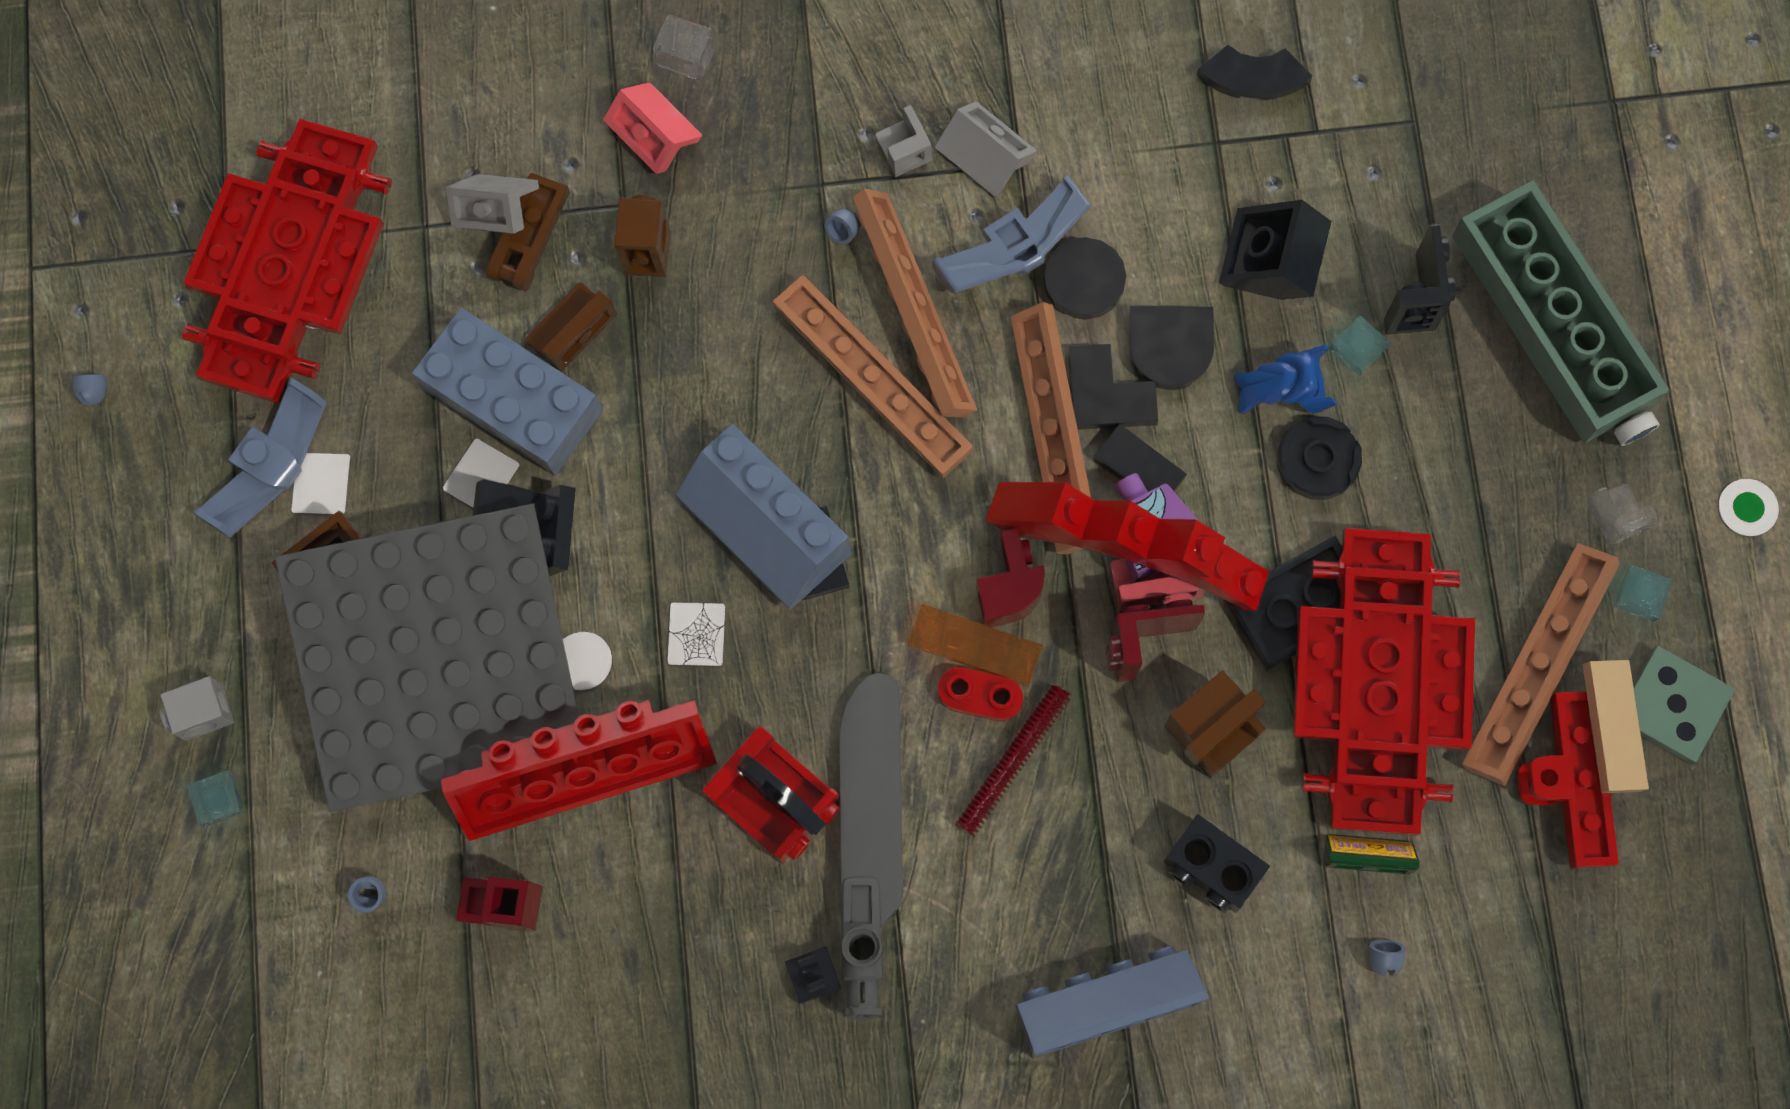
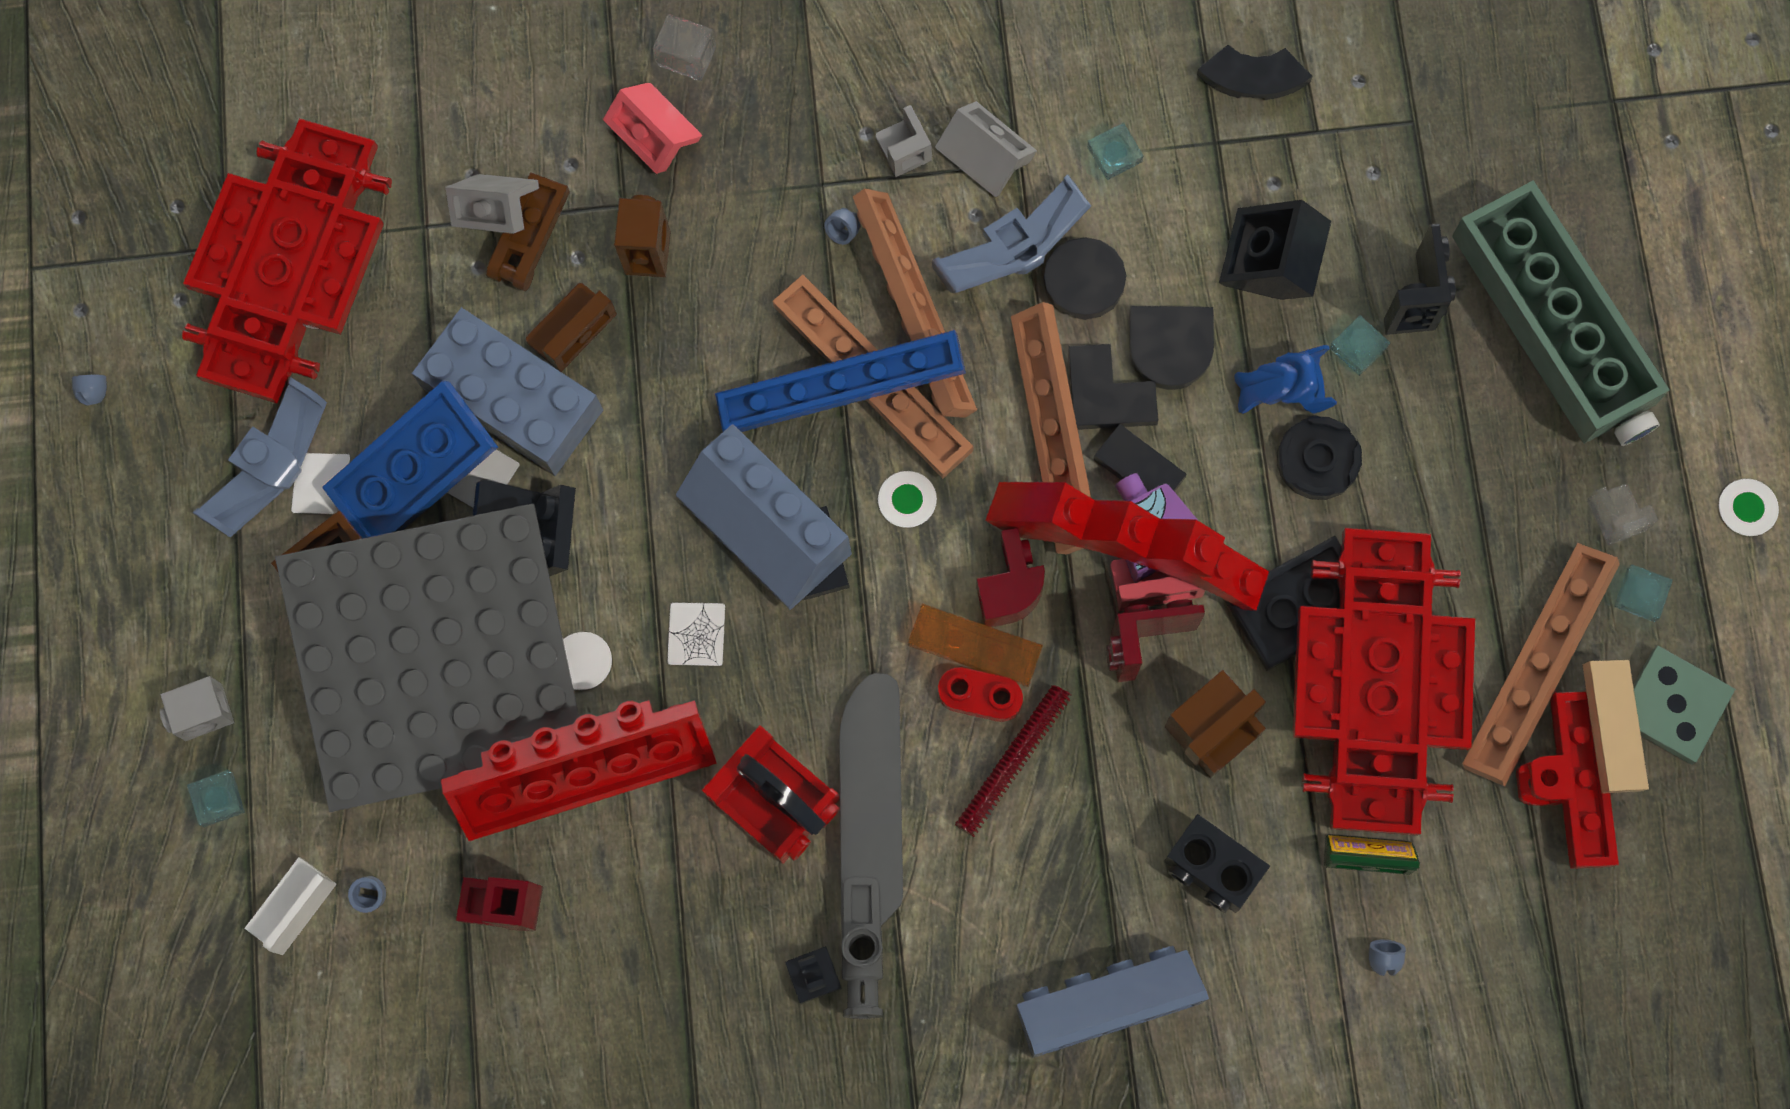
(290, 906): none -> white panel
(411, 464): none -> blue plate
(841, 382): none -> blue tile
(907, 499): none -> white sticker
(1115, 151): none -> clear light blue plate

